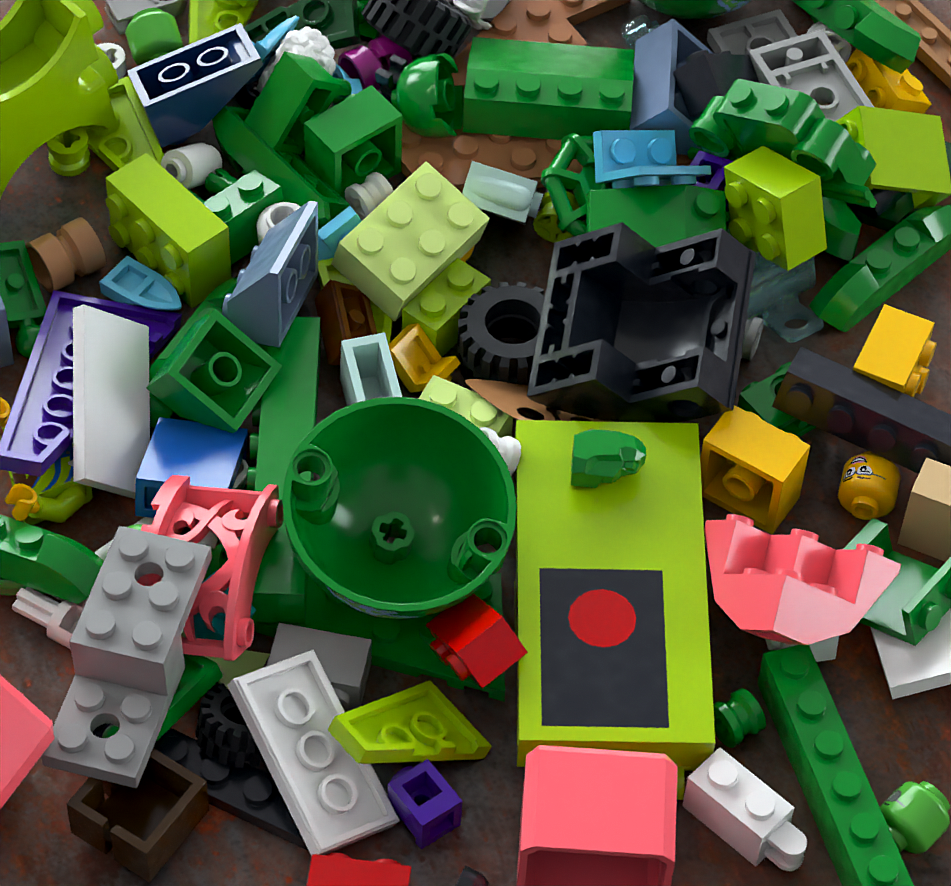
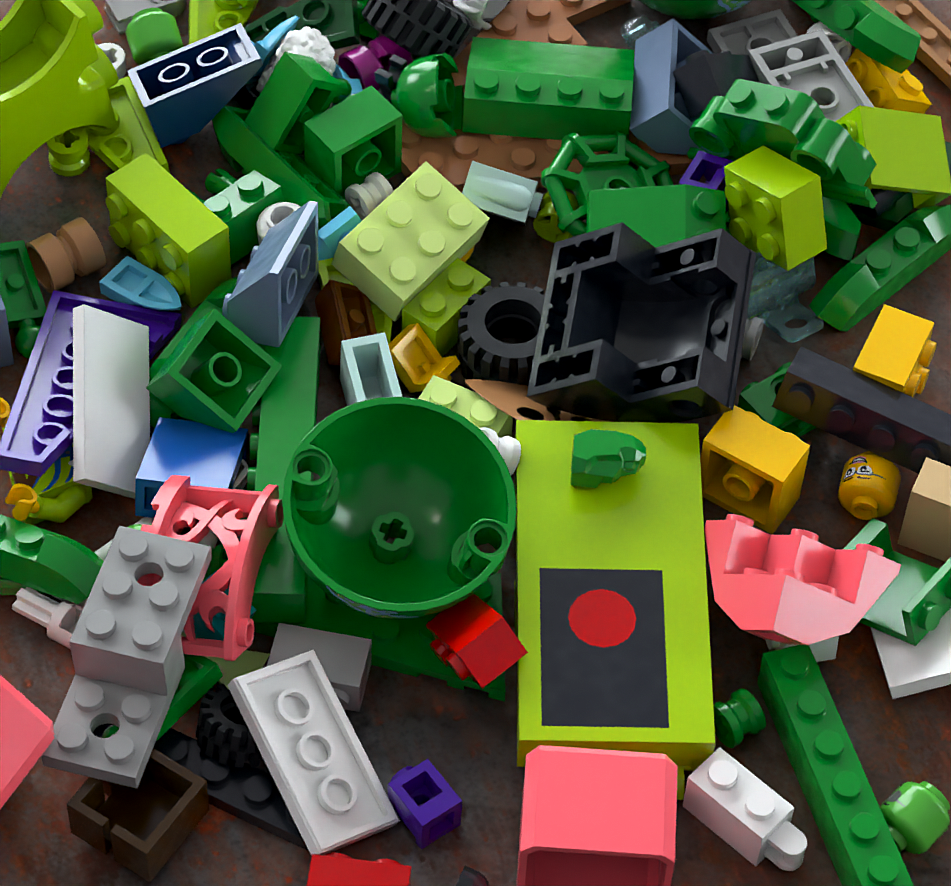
(192, 163): white brick -> none
(408, 728): lime wing -> none
(641, 159): medium azure bracket -> none

